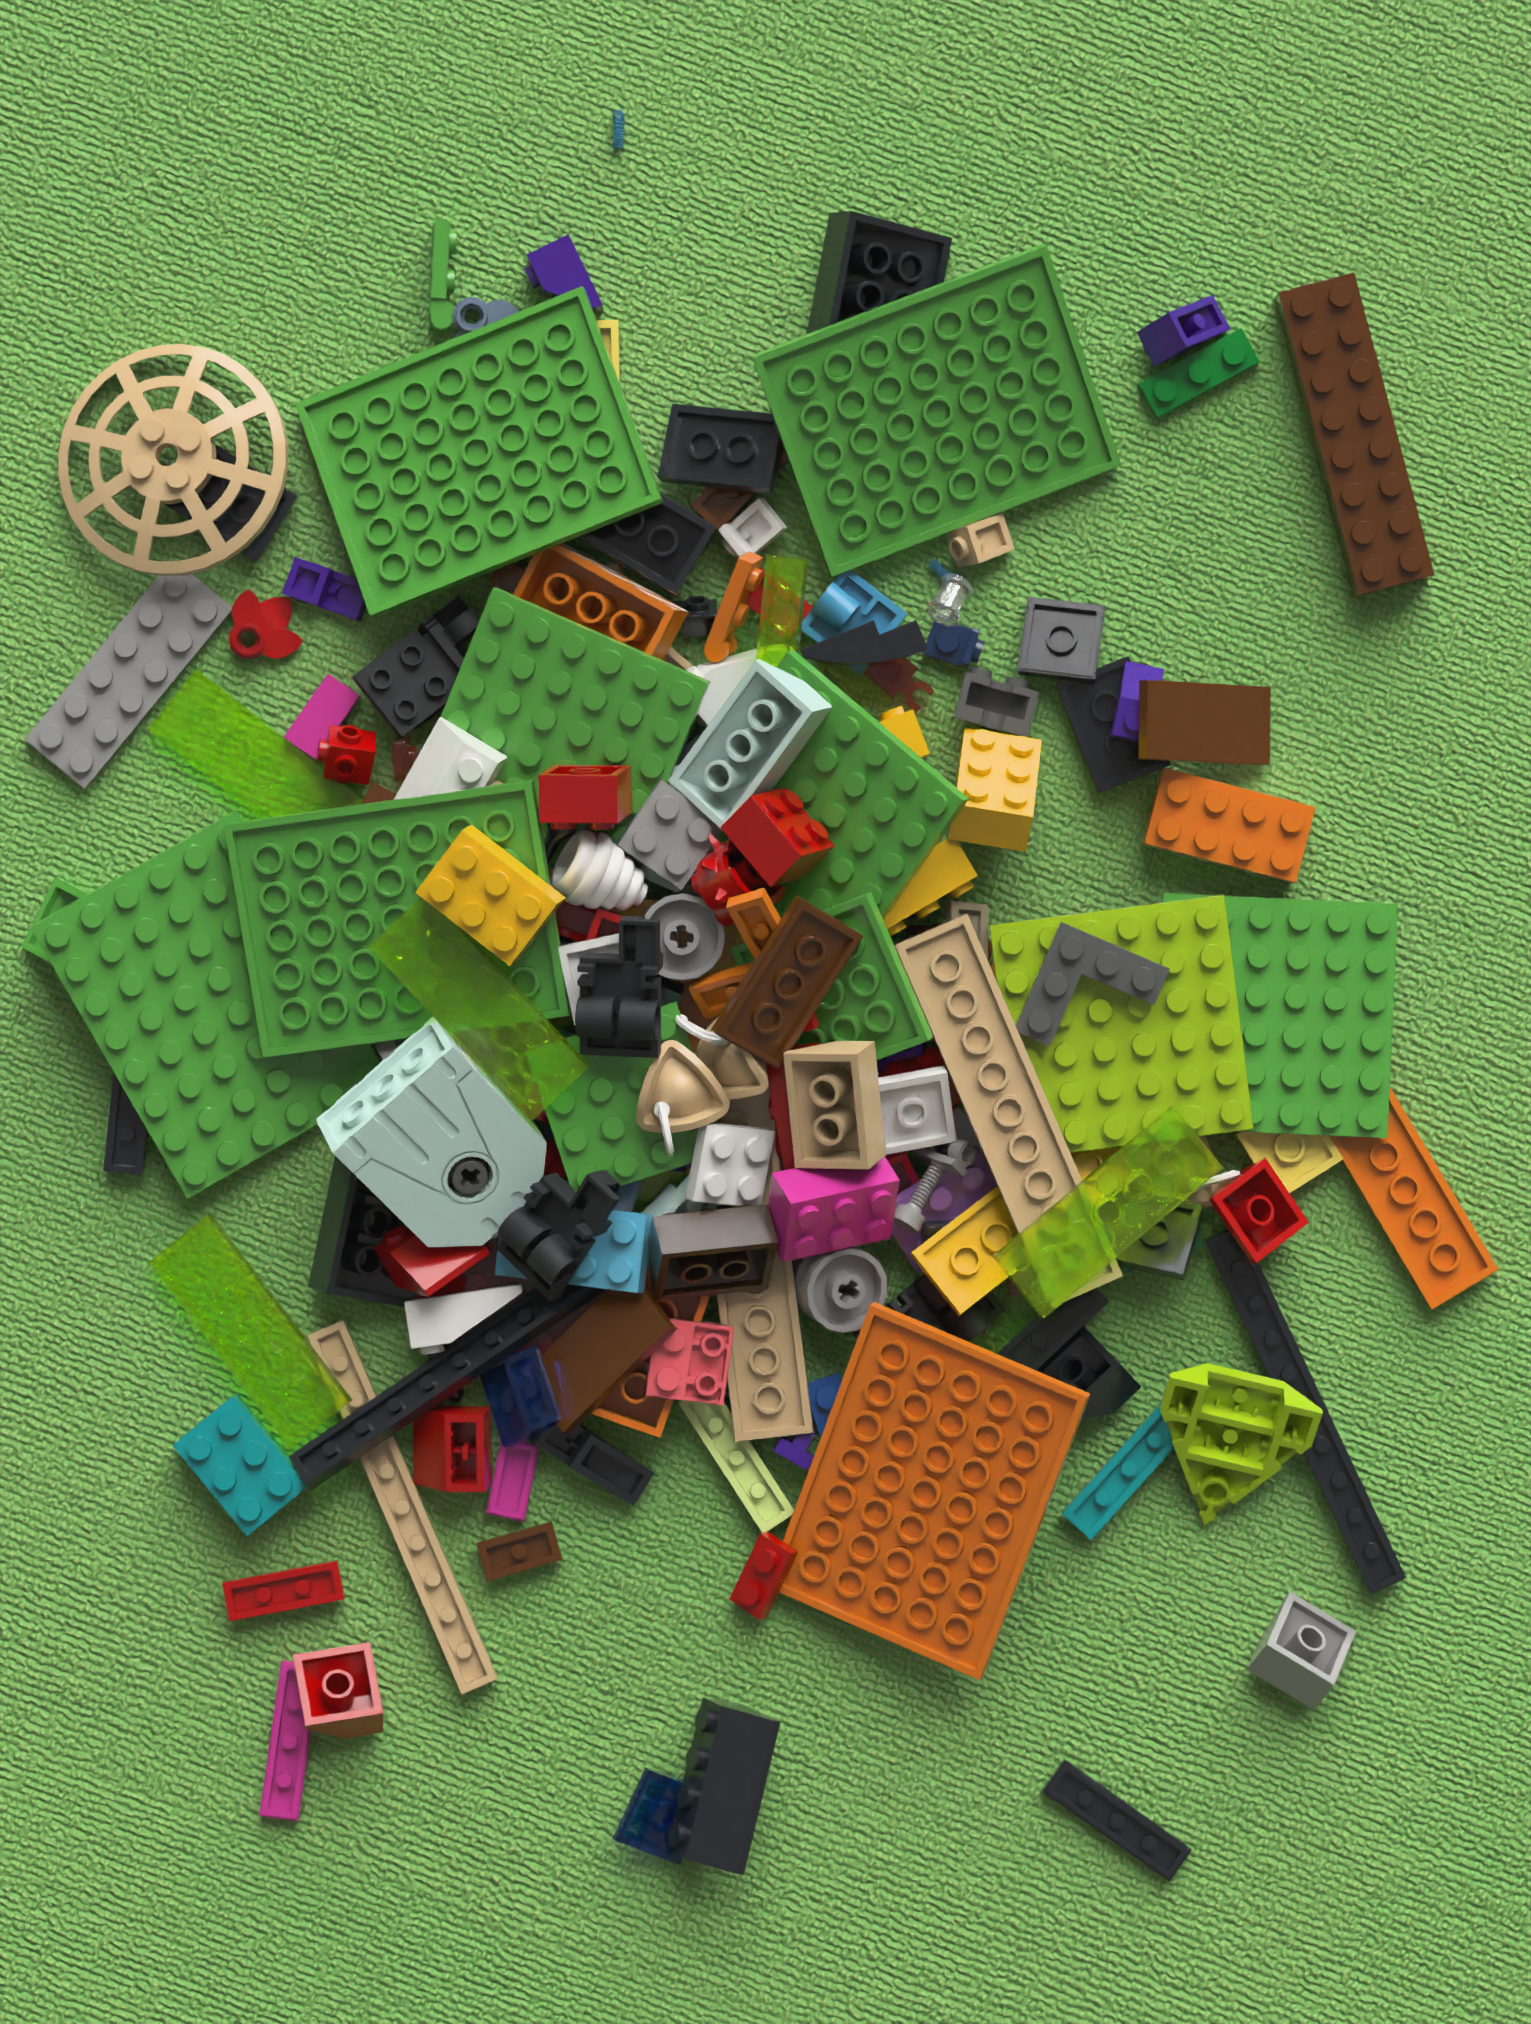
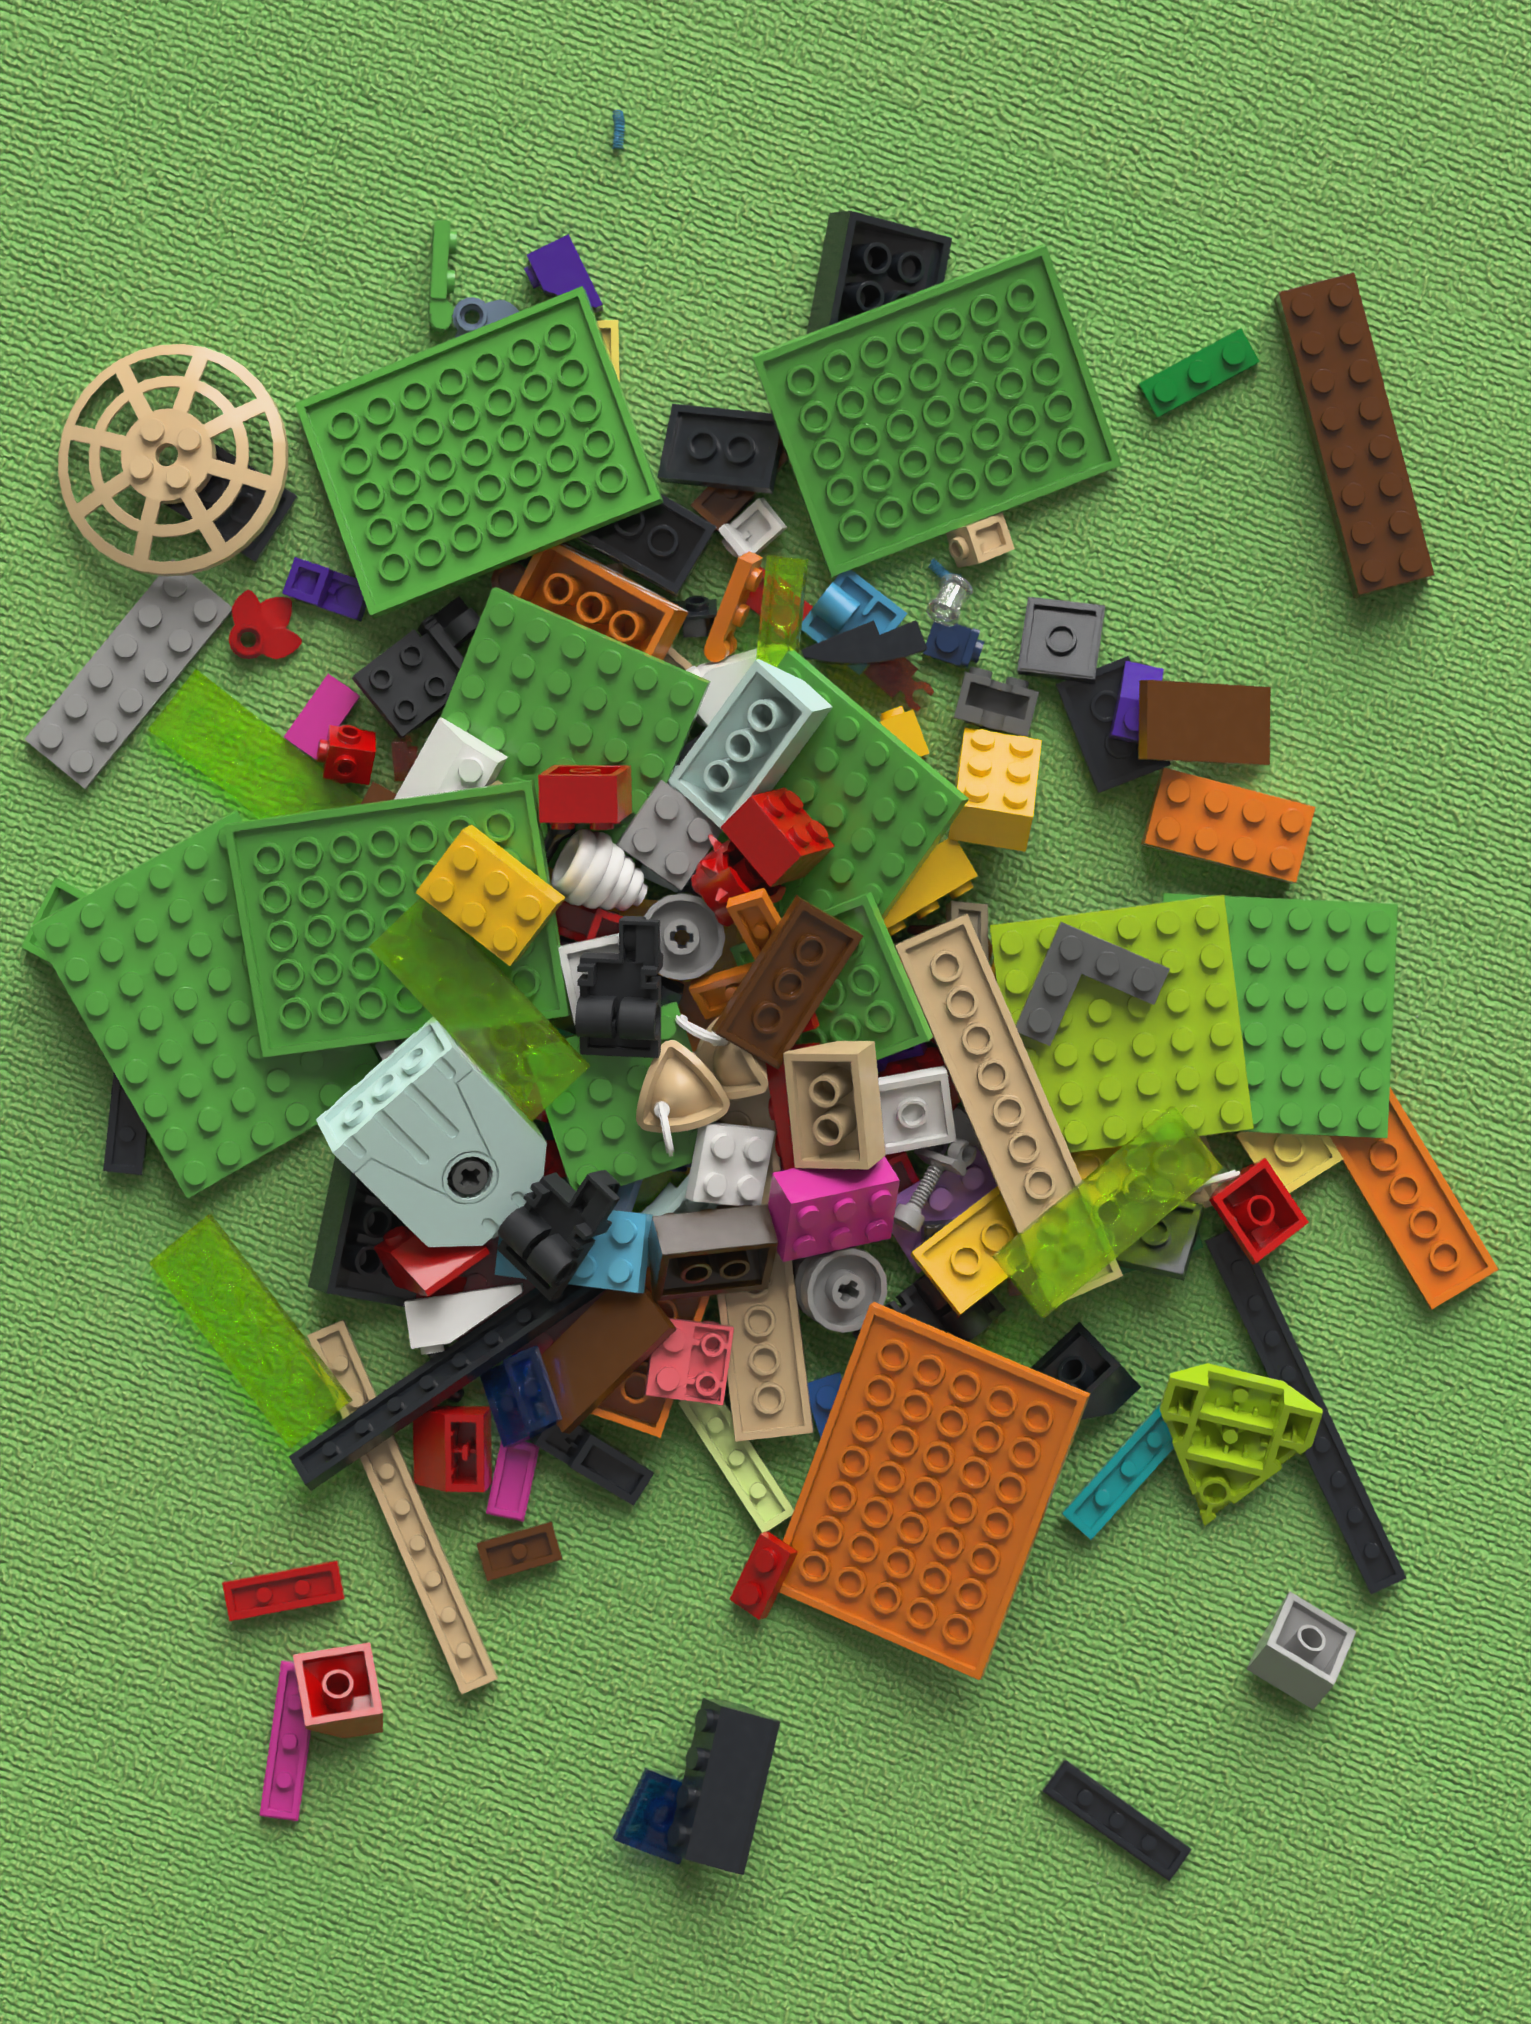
(241, 1464): teal piece -> none
(796, 1449): dark purple tile -> none
(1047, 1335): black plate -> none
(1183, 330): dark purple slope -> none

